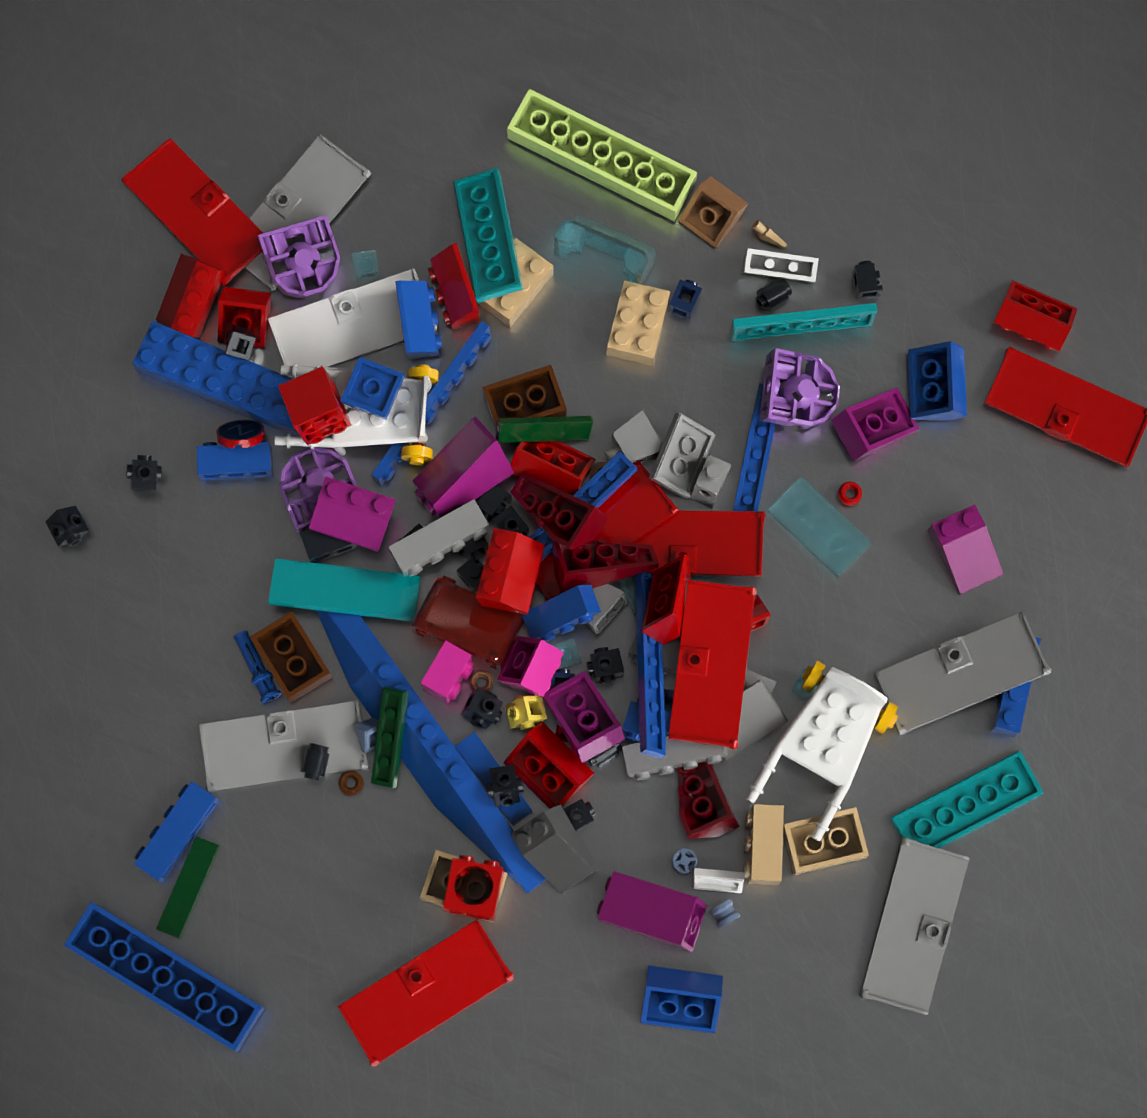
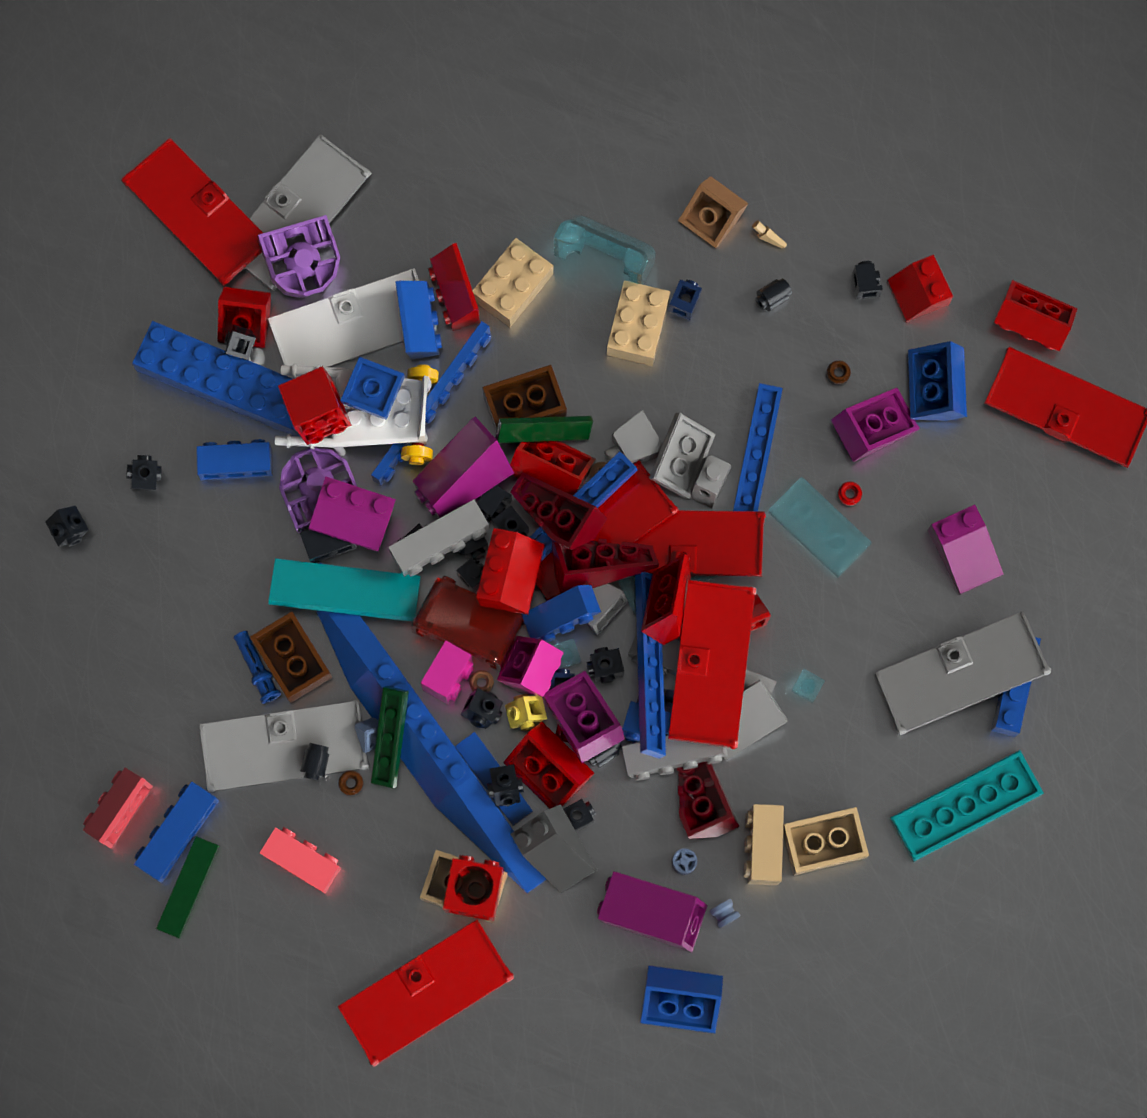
(117, 807): none -> coral slope
(164, 976): blue brick -> none
(190, 296): red slope -> none
(240, 432): tile -> none
(301, 859): none -> coral brick
(365, 264): clear light blue plate -> none
(487, 235): teal tile -> none
(601, 155): yellowish green brick -> none
(718, 880): white tile -> none
(780, 265): white brick -> none
(803, 322): teal tile -> none
(808, 385): medium lavender connector -> none
(830, 733): white piece -> none
(838, 365): none -> reddish brown plate
(914, 926): light grey door -> none
(920, 288): none -> red slope

